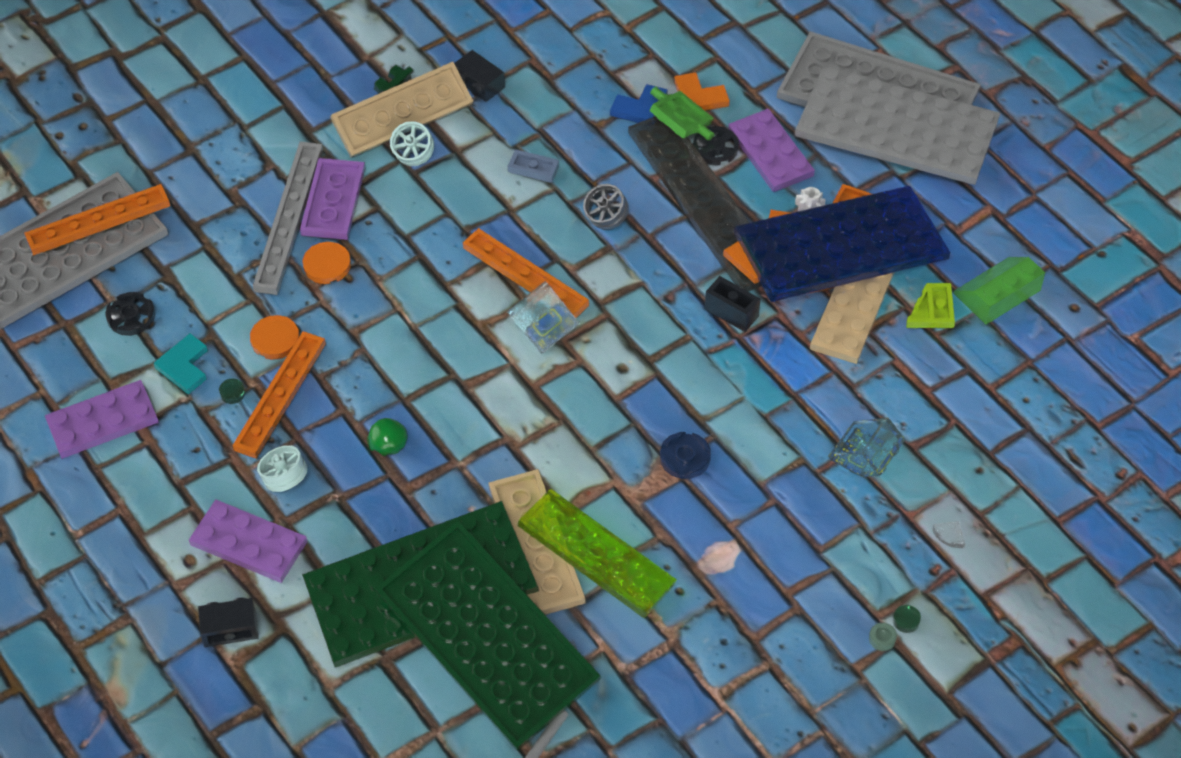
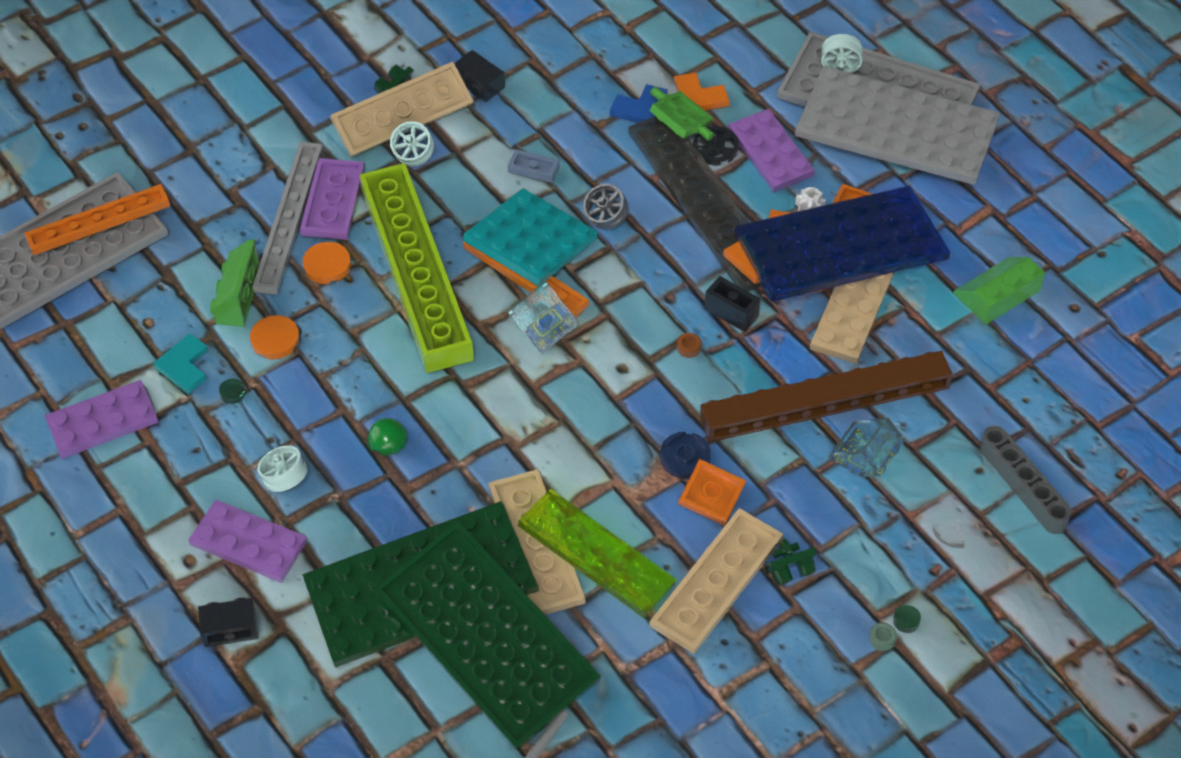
(129, 314): black piece -> none
(236, 286): none -> bright green slope
(279, 395): orange plate -> none
(416, 268): none -> lime brick
(530, 236): none -> teal plate
(689, 345): none -> dark orange tile
(712, 492): none -> orange tile
(716, 581): none -> tan plate
(780, 567): none -> dark green hips
(825, 396): none -> reddish brown brick
(841, 48): none -> light aqua wheel
(933, 308): lime wing -> none
(1027, 490): none -> dark grey beam

